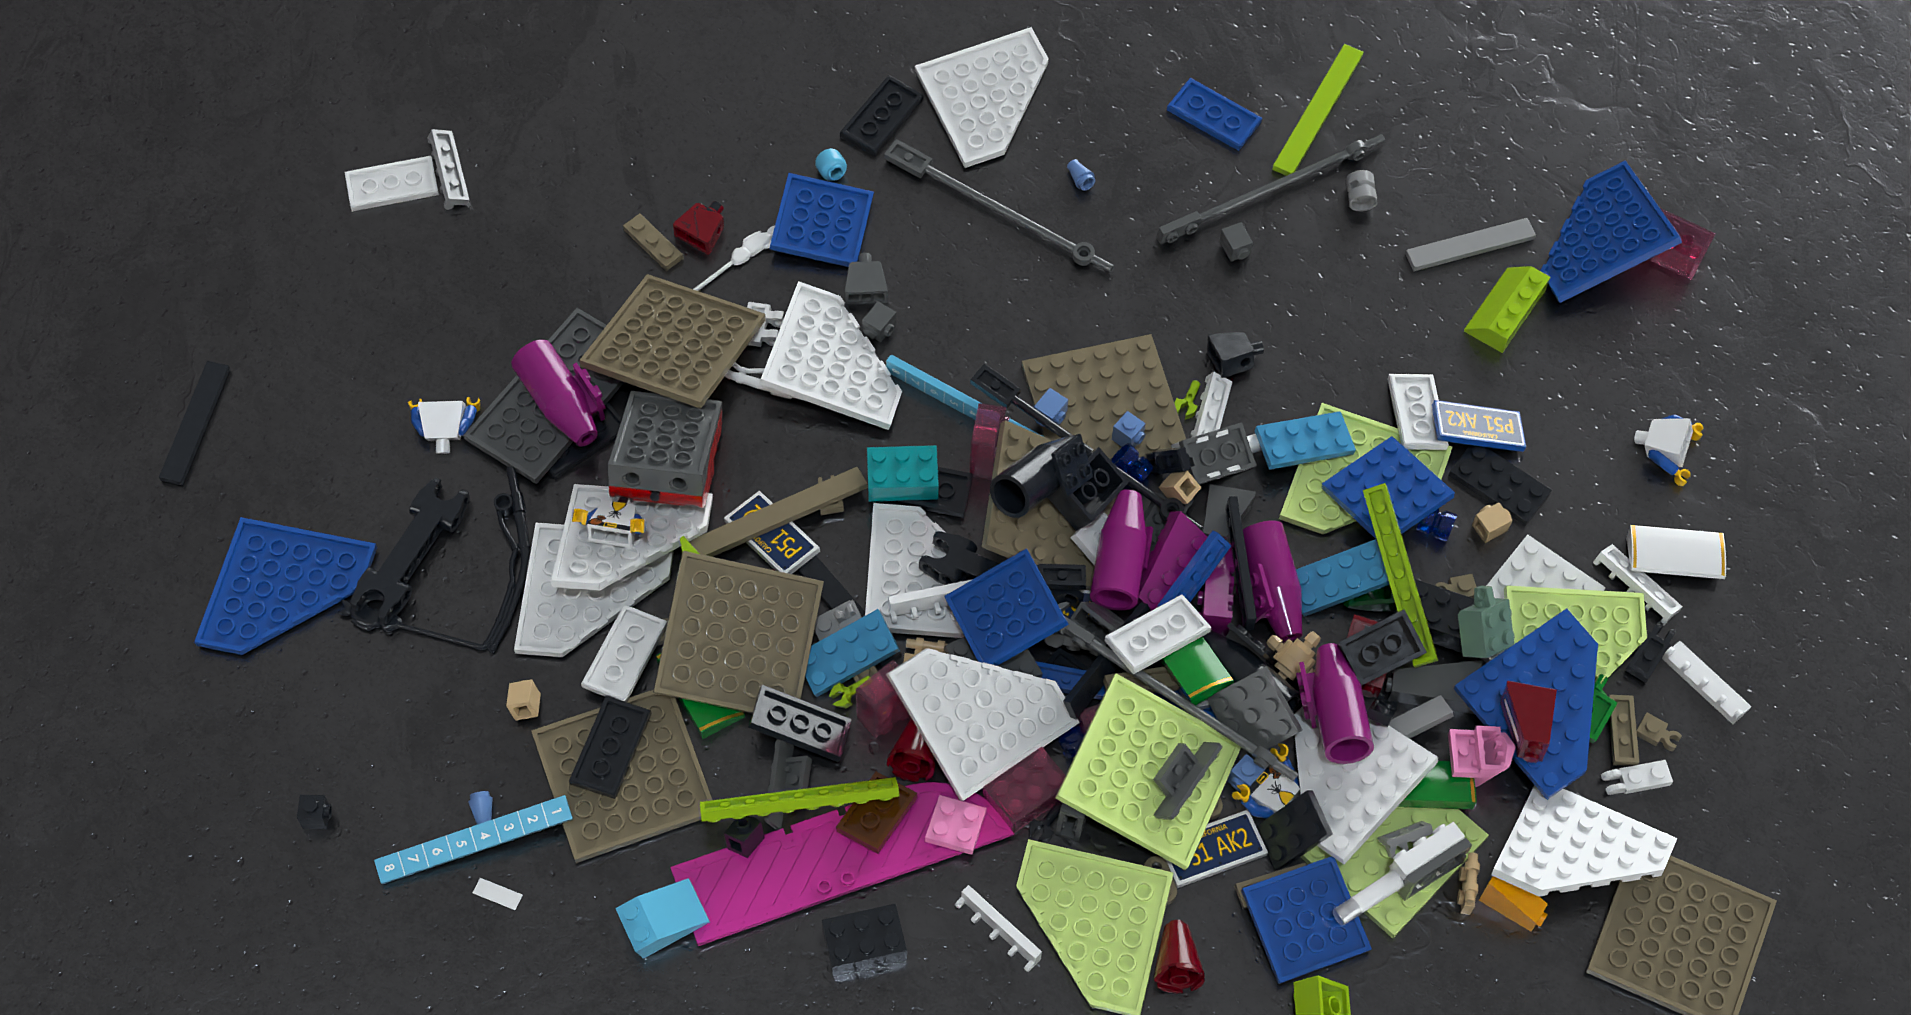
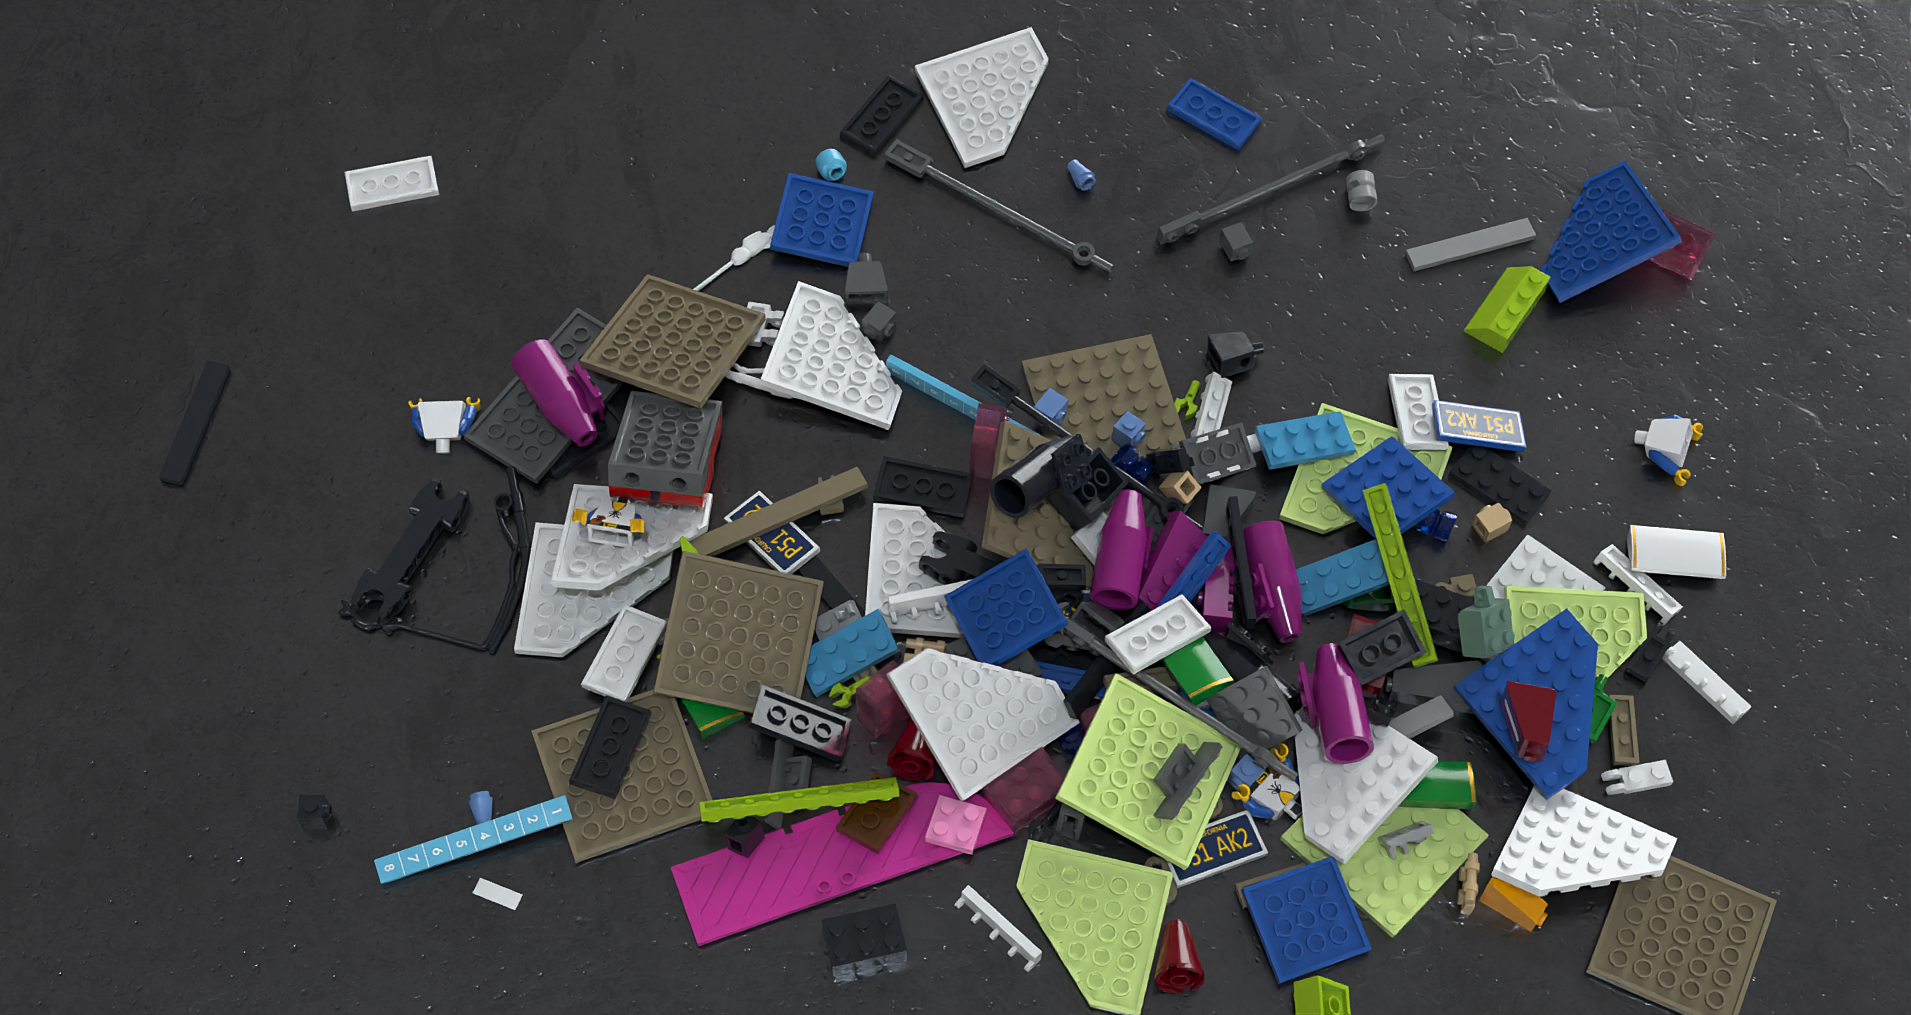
(276, 581): blue plate -> none
(448, 168): light grey hinge -> none
(523, 699): tan brick -> none
(653, 242): dark tan plate -> none
(662, 917): medium azure slope -> none
(700, 226): dark red torso -> none
(902, 473): teal brick -> none
(1292, 653): tan piece -> none
(1294, 830): black plate -> none
(1318, 110): lime tile -> none
(1411, 871): piece -> none
(1479, 752): bright pink piece -> none
(1654, 730): dark tan plate -> none

